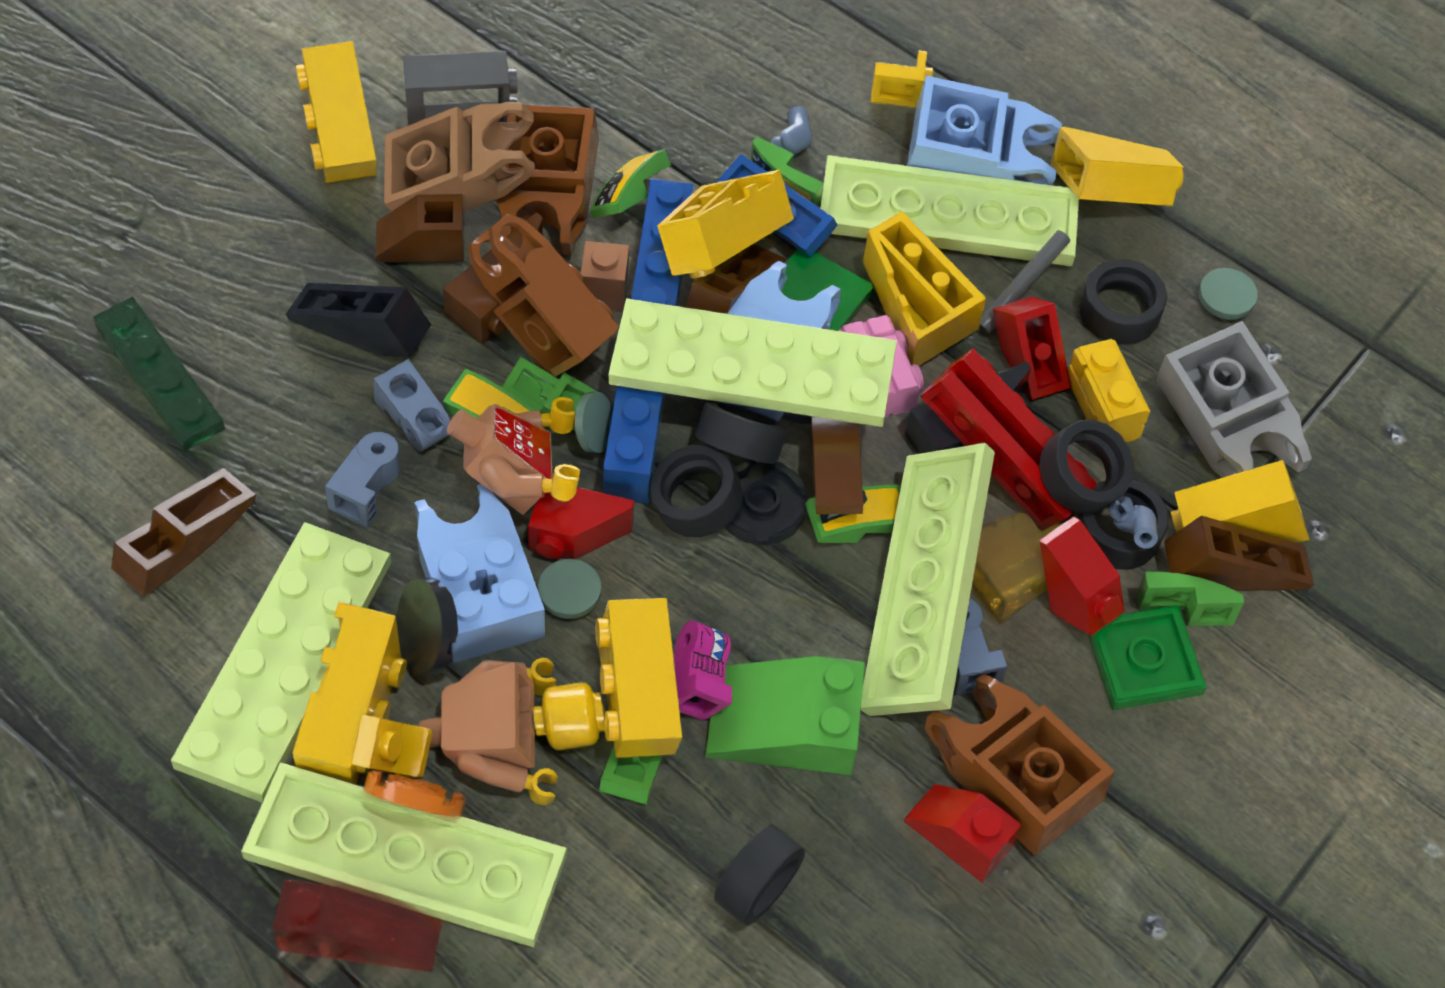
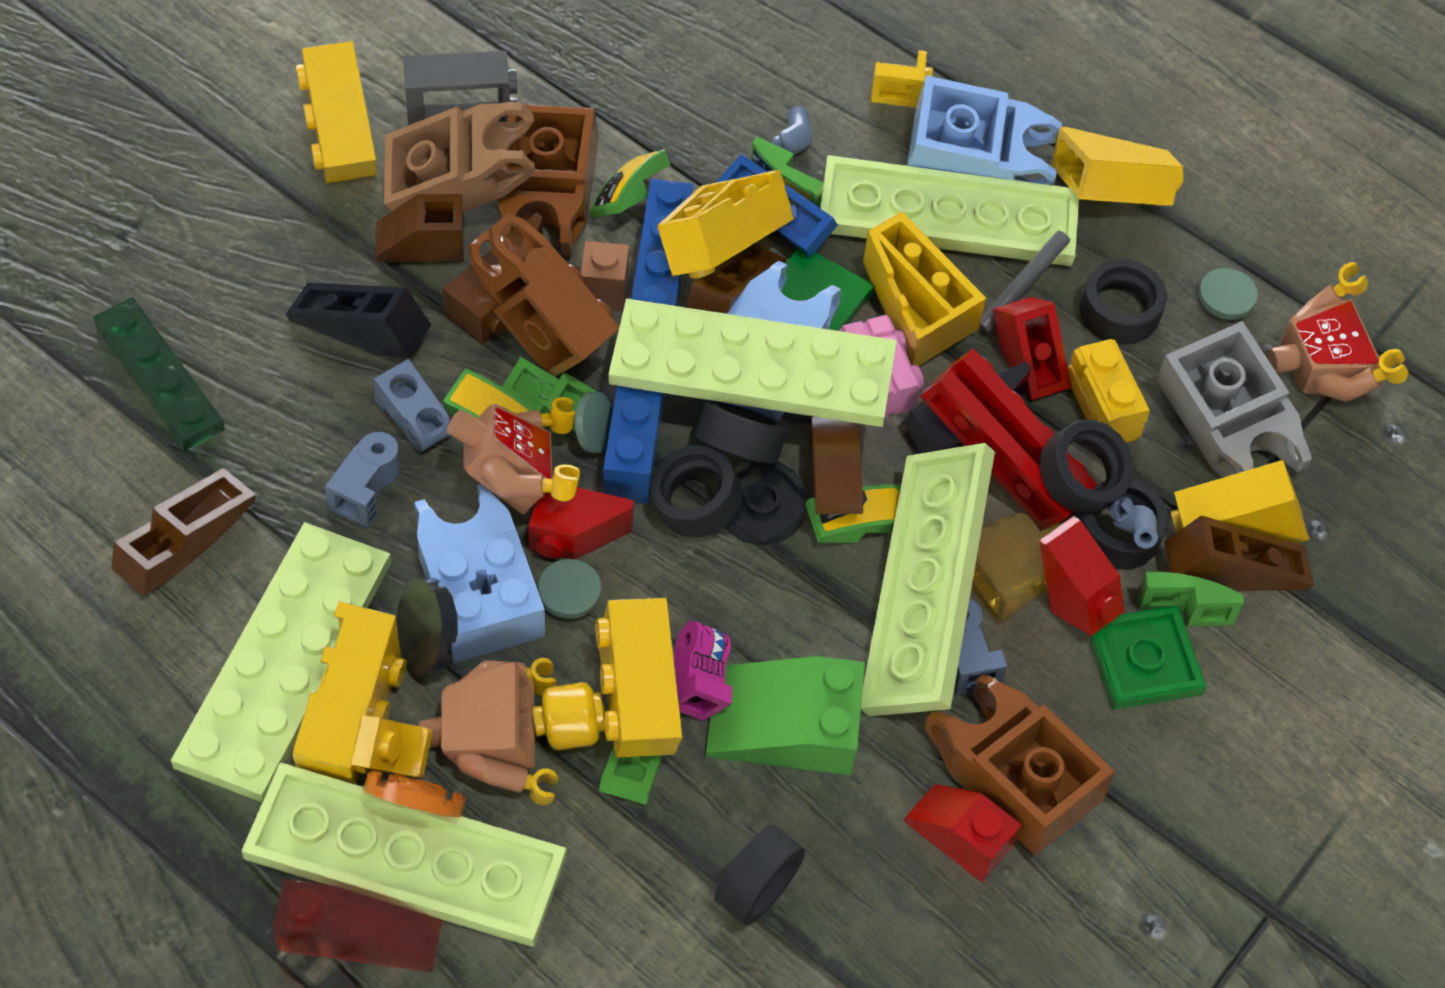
(1331, 347): none -> torso

